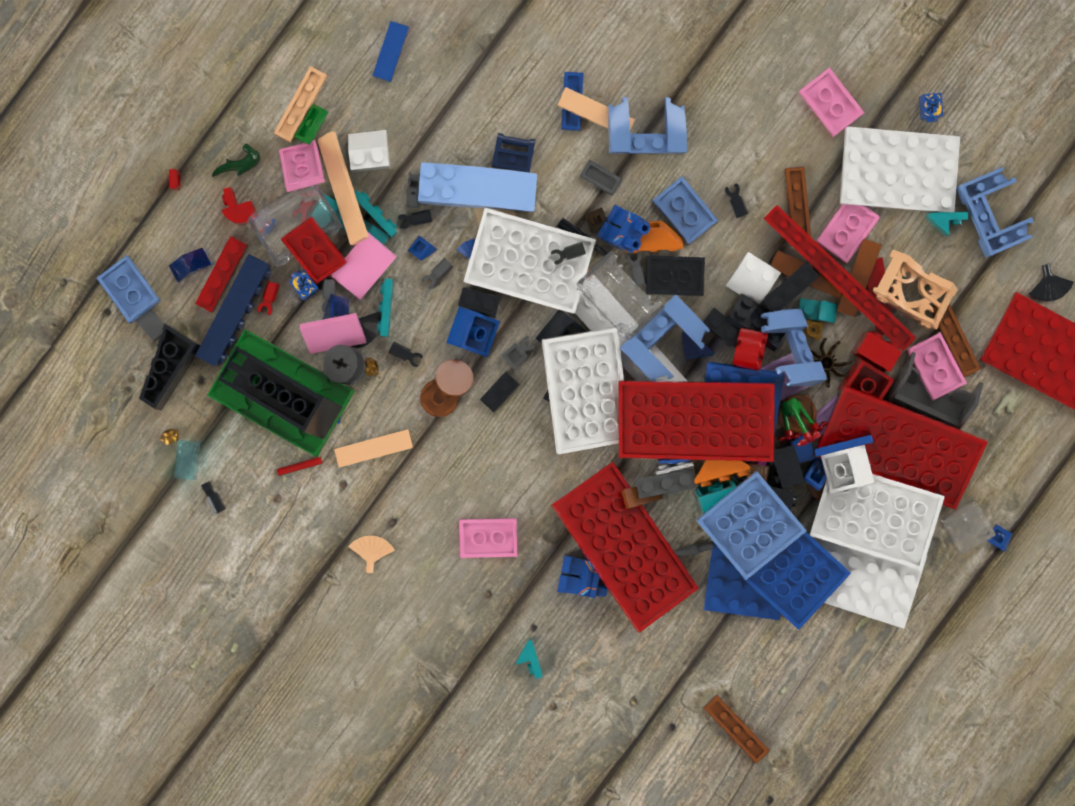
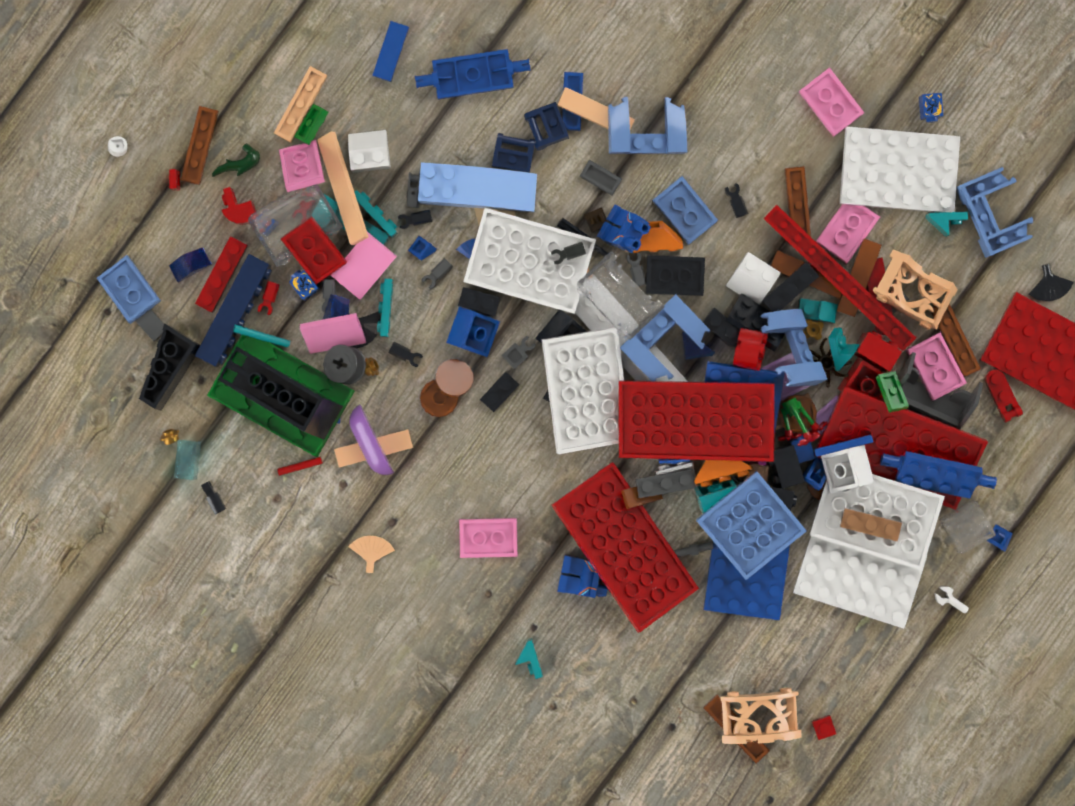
(117, 146): none -> white tile
(199, 145): none -> dark orange tile
(261, 336): none -> teal bar
(368, 442): none -> medium lavender brick
(472, 74): none -> blue plate
(552, 122): none -> dark blue plate
(786, 729): none -> light nougat fence
(799, 579): blue plate -> none
(823, 727): none -> red plate
(840, 350): none -> teal slope
(871, 524): none -> medium nougat plate
(892, 391): none -> green plate
(938, 474): none -> blue plate
(950, 599): none -> white bar
(1002, 395): none -> red plate

